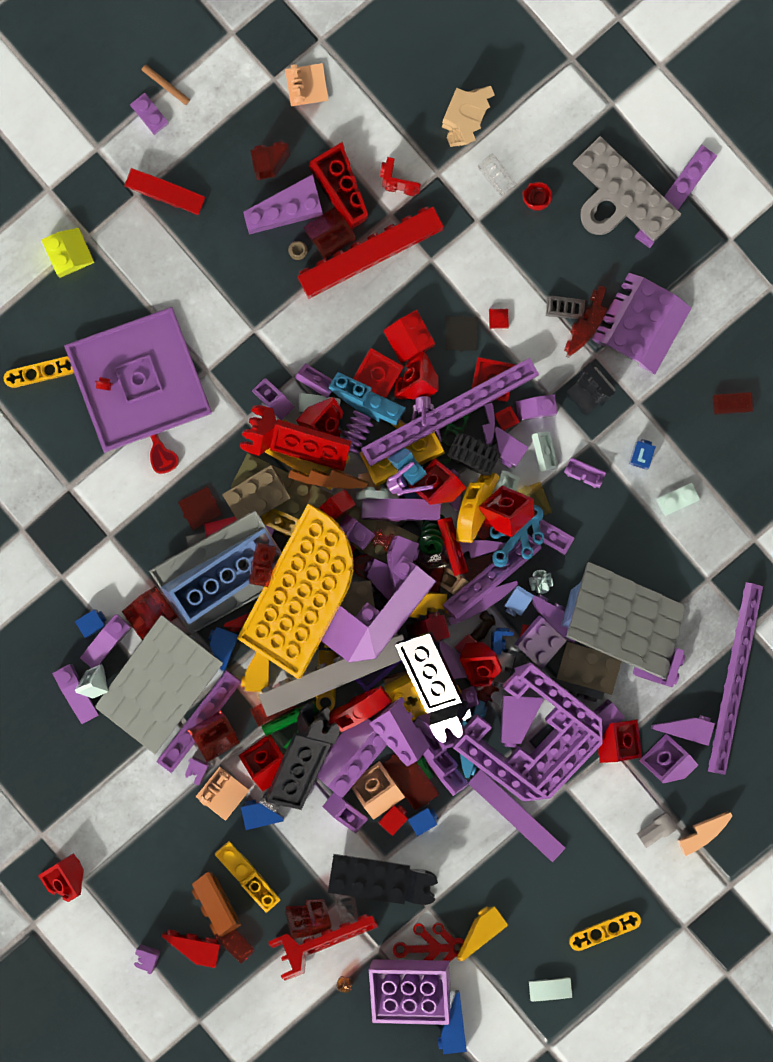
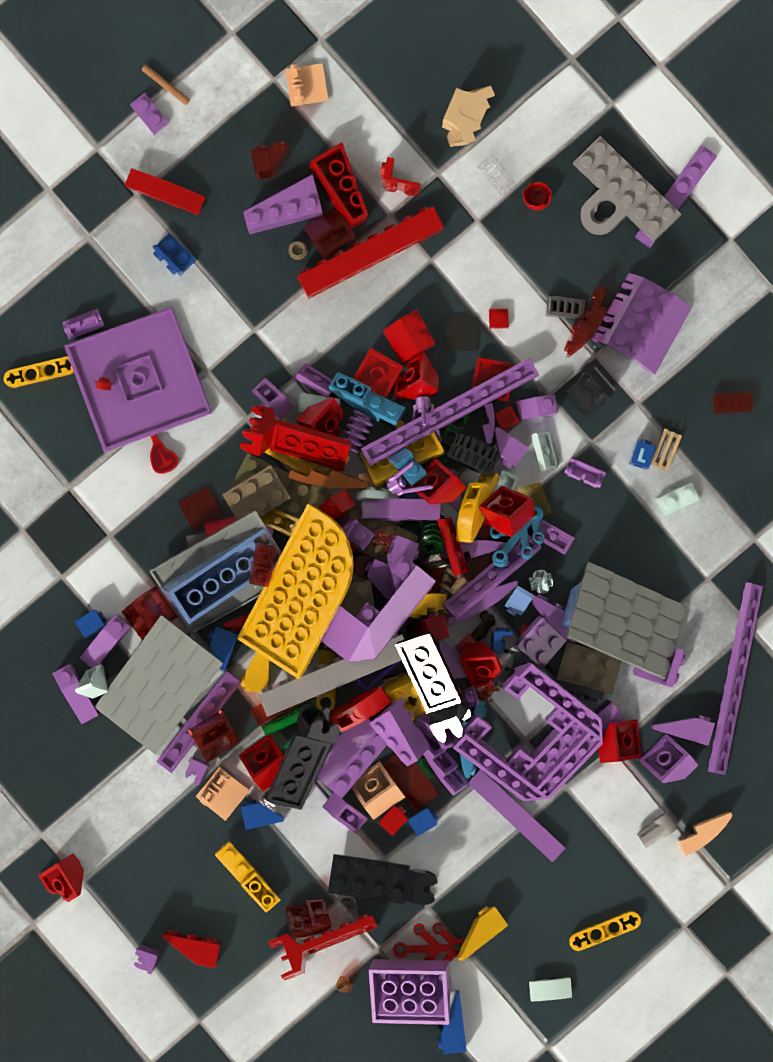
(67, 251): neon yellow slope -> none
(83, 324): none -> medium lavender hinge
(174, 254): none -> blue bracket
(215, 904): dark orange slope -> none
(236, 945): clear red slope -> none
(517, 718): medium lavender slope -> none
(671, 434): none -> tan tile

